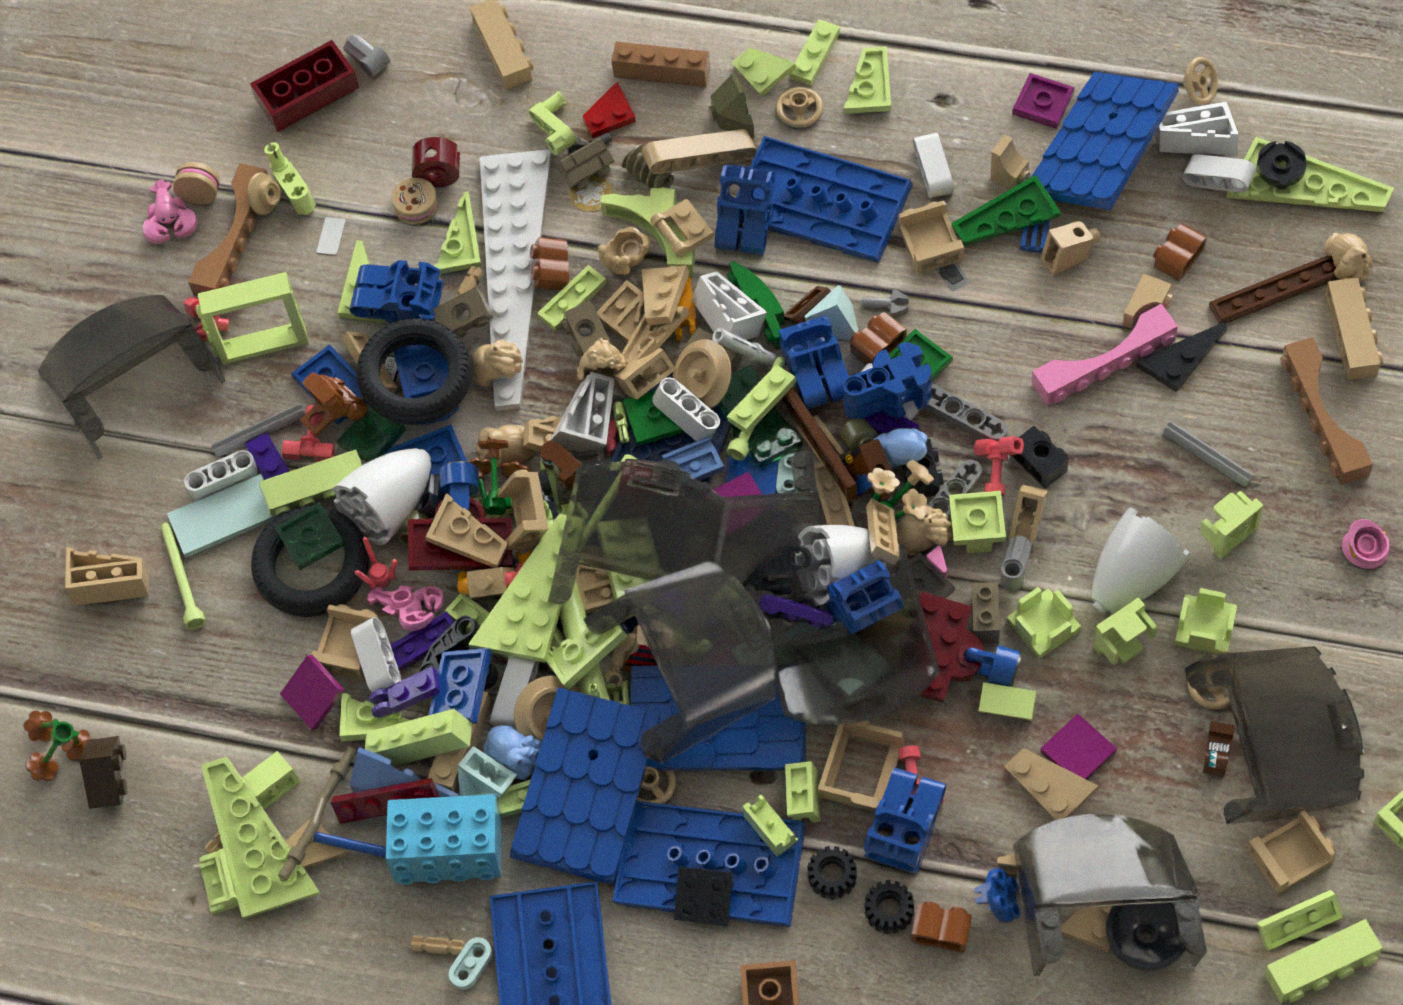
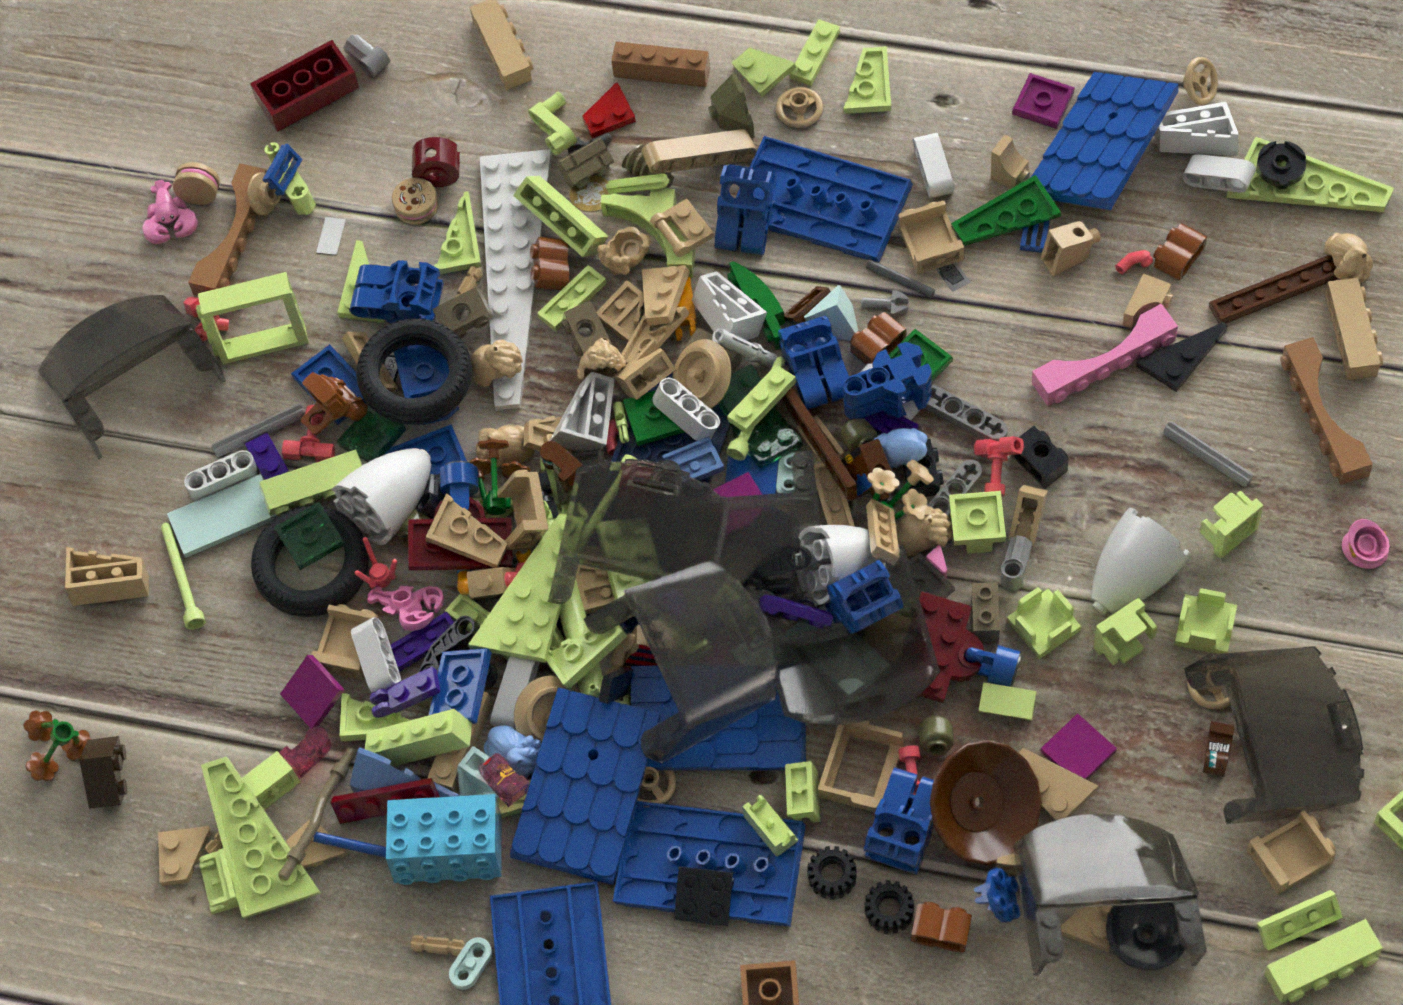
(179, 853): none -> tan wing
(279, 166): none -> blue tile
(308, 751): none -> clear pink leg
(503, 779): none -> clear pink leg
(560, 215): none -> yellowish green brick
(615, 685): none -> black tile
(637, 183): none -> yellowish green axle
(900, 278): none -> dark grey bar
(936, 735): none -> olive head
(1006, 797): none -> reddish brown dish
(1133, 258): none -> coral arm

